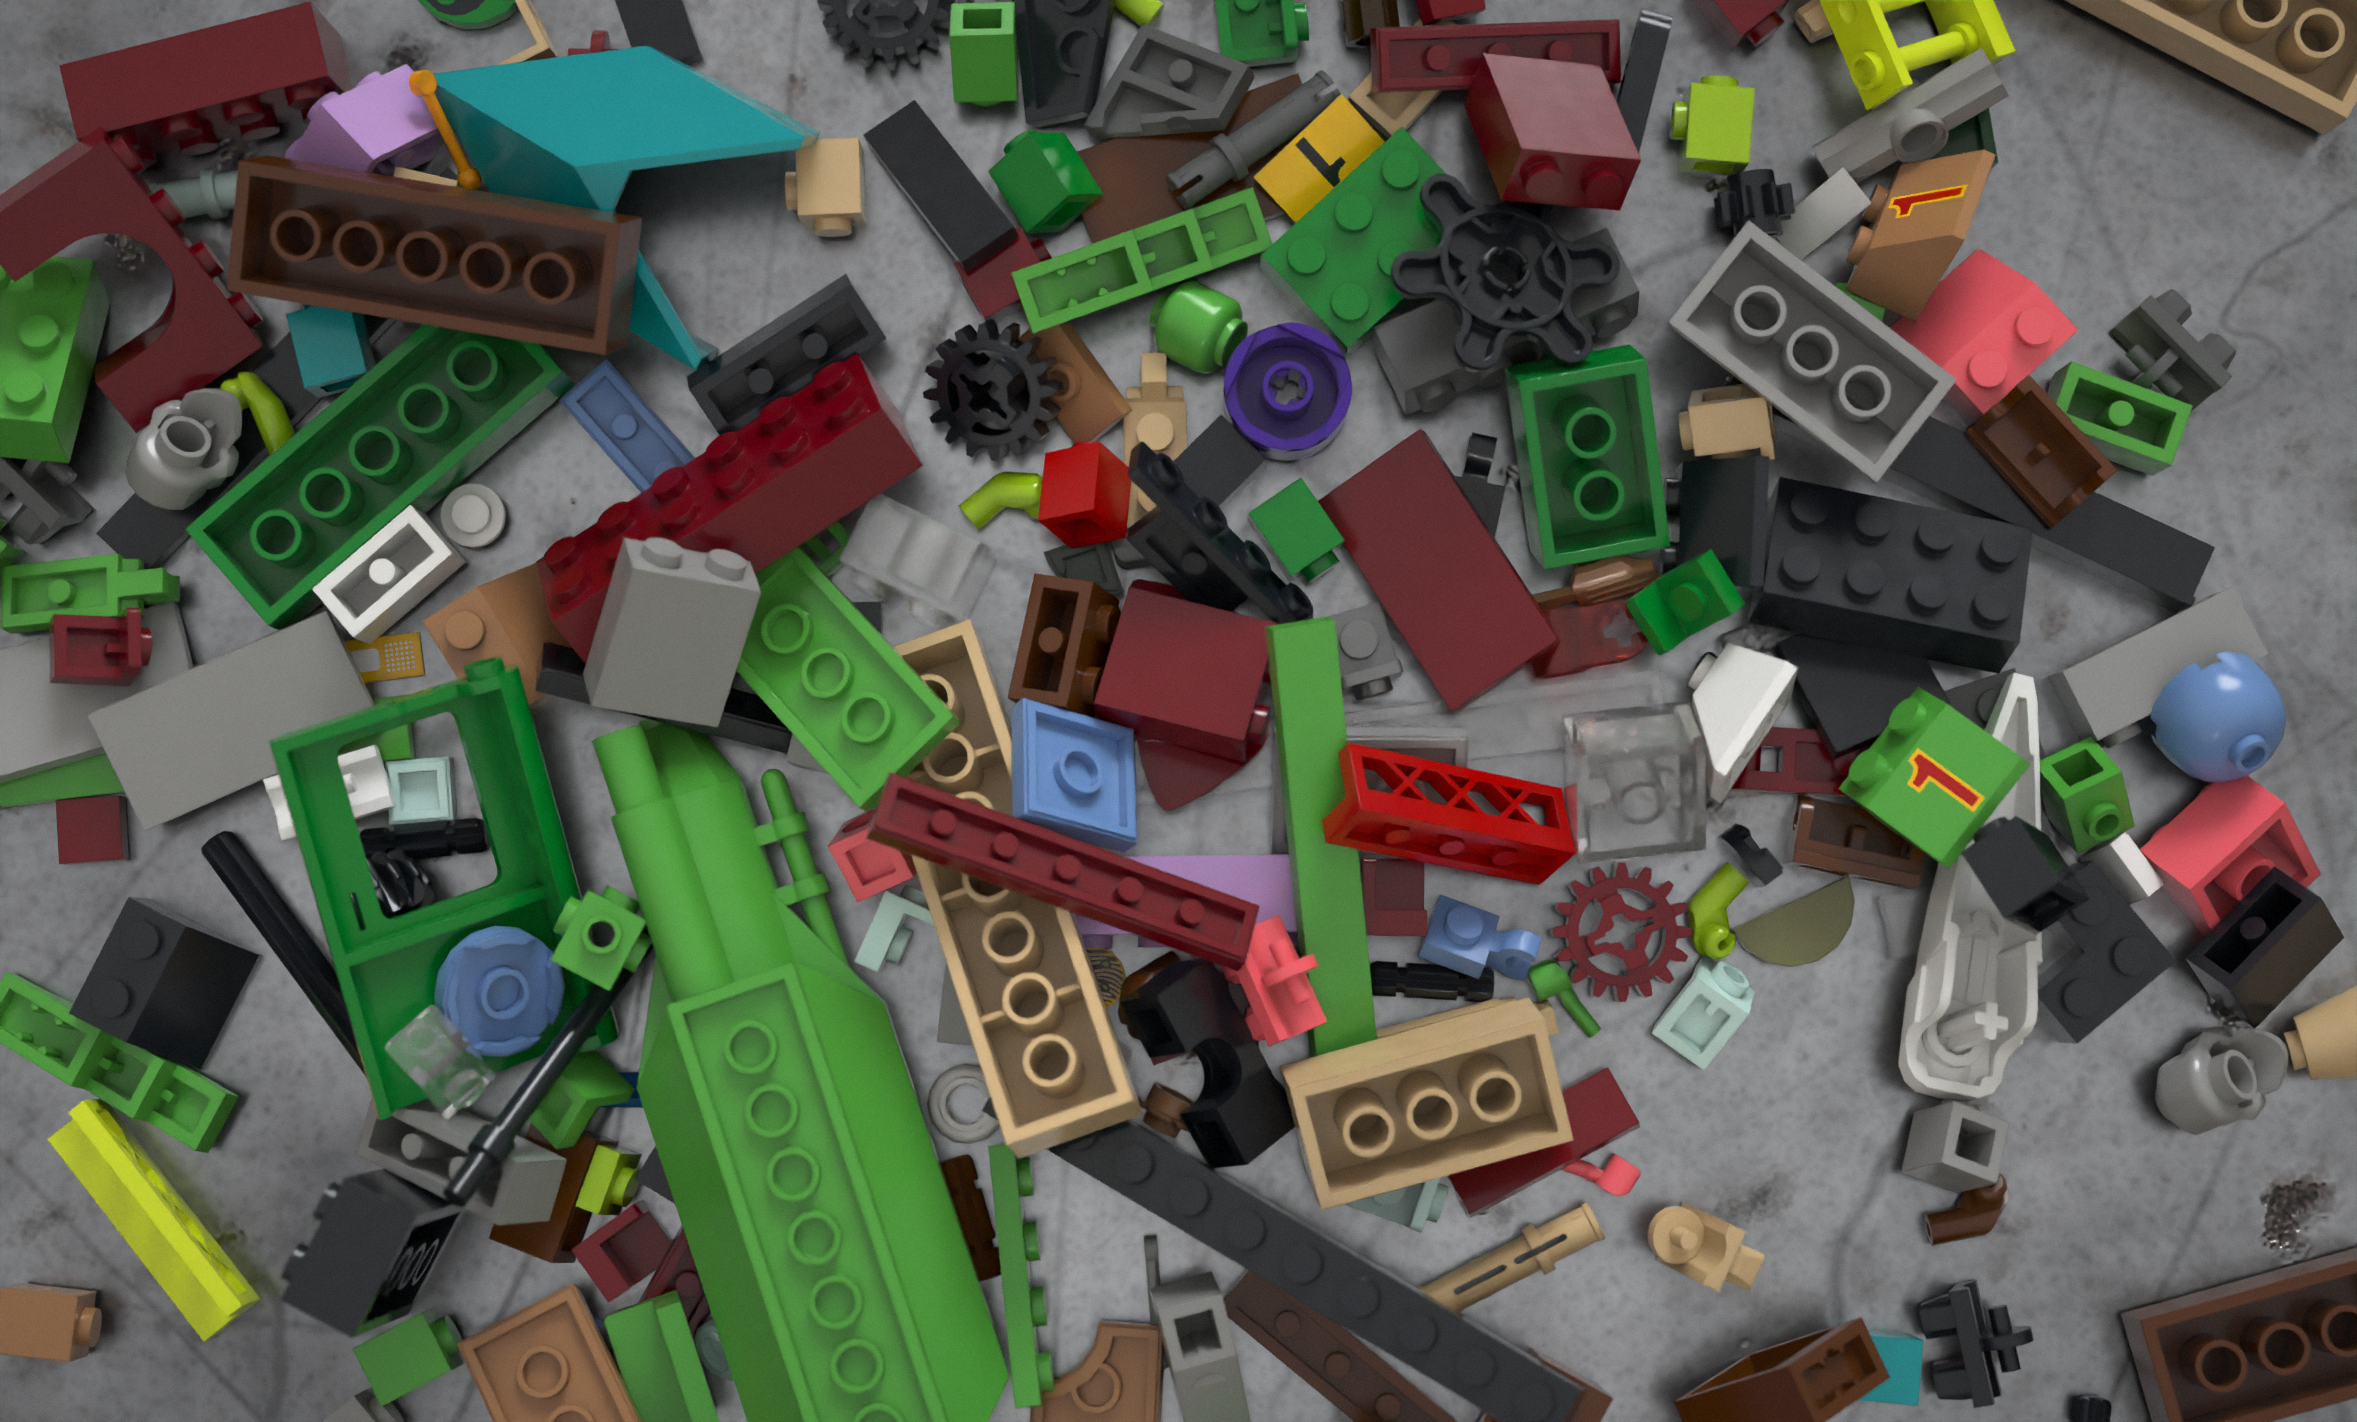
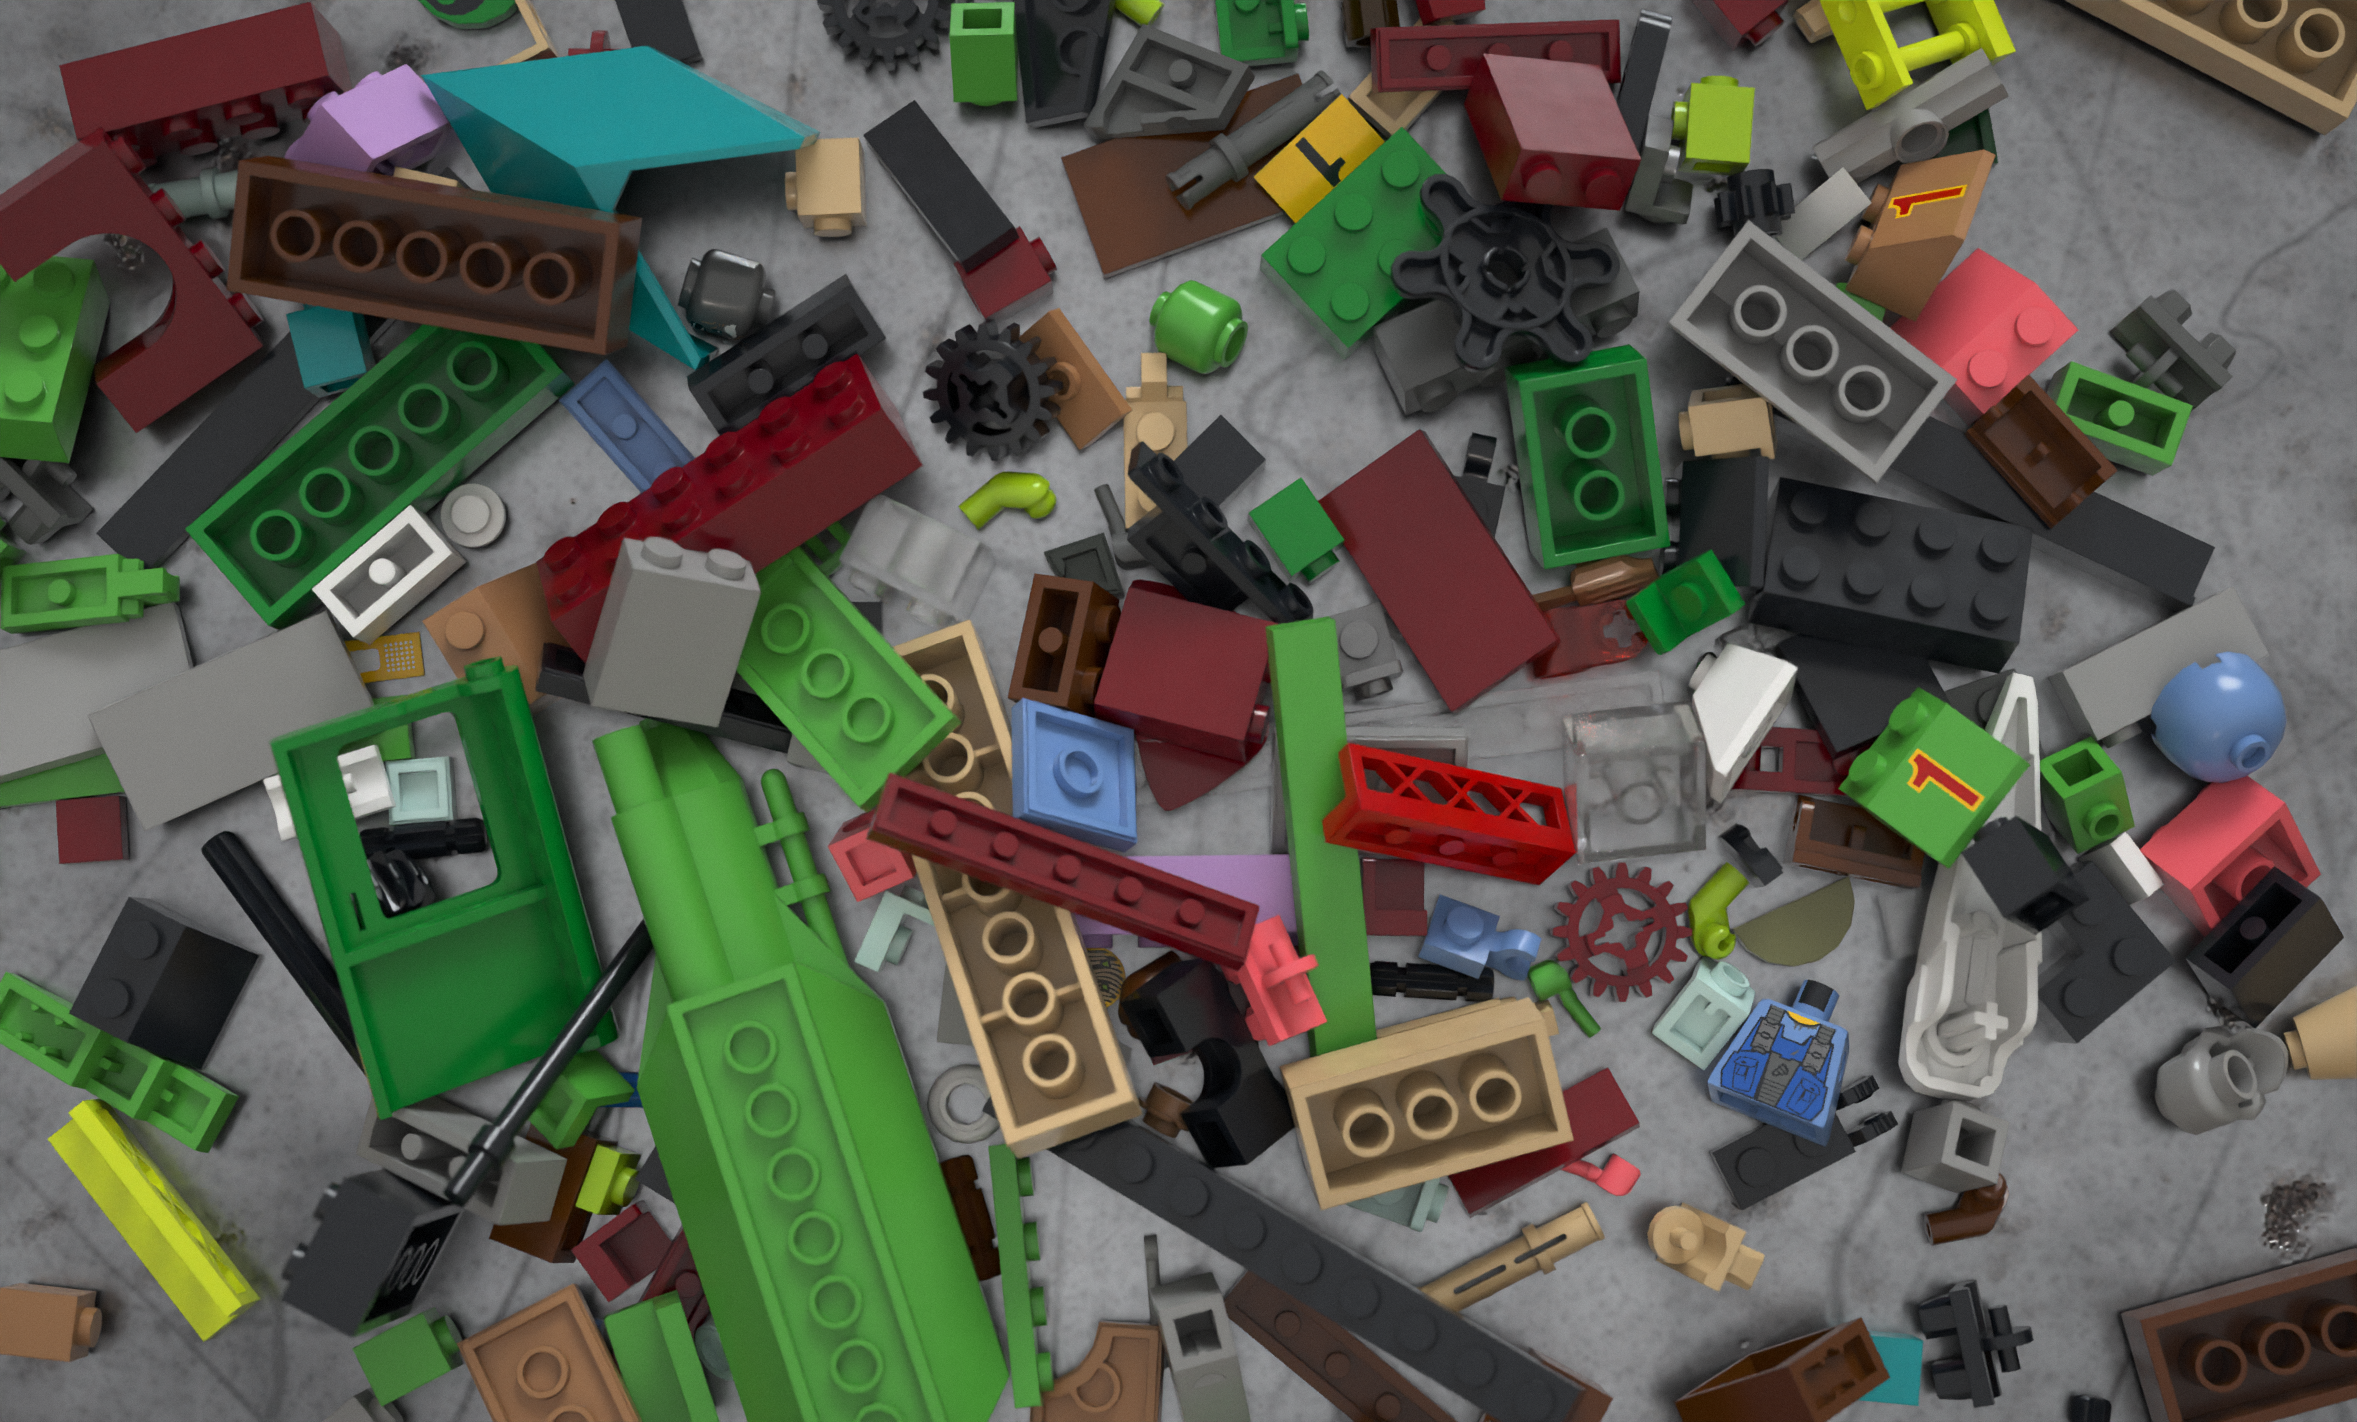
(98, 648): dark red bracket -> none
(186, 449): light grey head -> none
(265, 407): lime arm -> none
(424, 85): light orange hinge -> none
(440, 1061): clear bracket -> none
(500, 989): medium blue tile -> none
(579, 952): bright green brick -> none
(725, 294): none -> dark grey head
(1044, 181): green brick -> none
(1085, 495): red brick -> none
(1142, 260): bright green slope -> none
(1271, 359): dark purple brick -> none
(1654, 189): none -> flat silver bracket
(1774, 1159): none -> black hinge
(1787, 1064): none -> torso

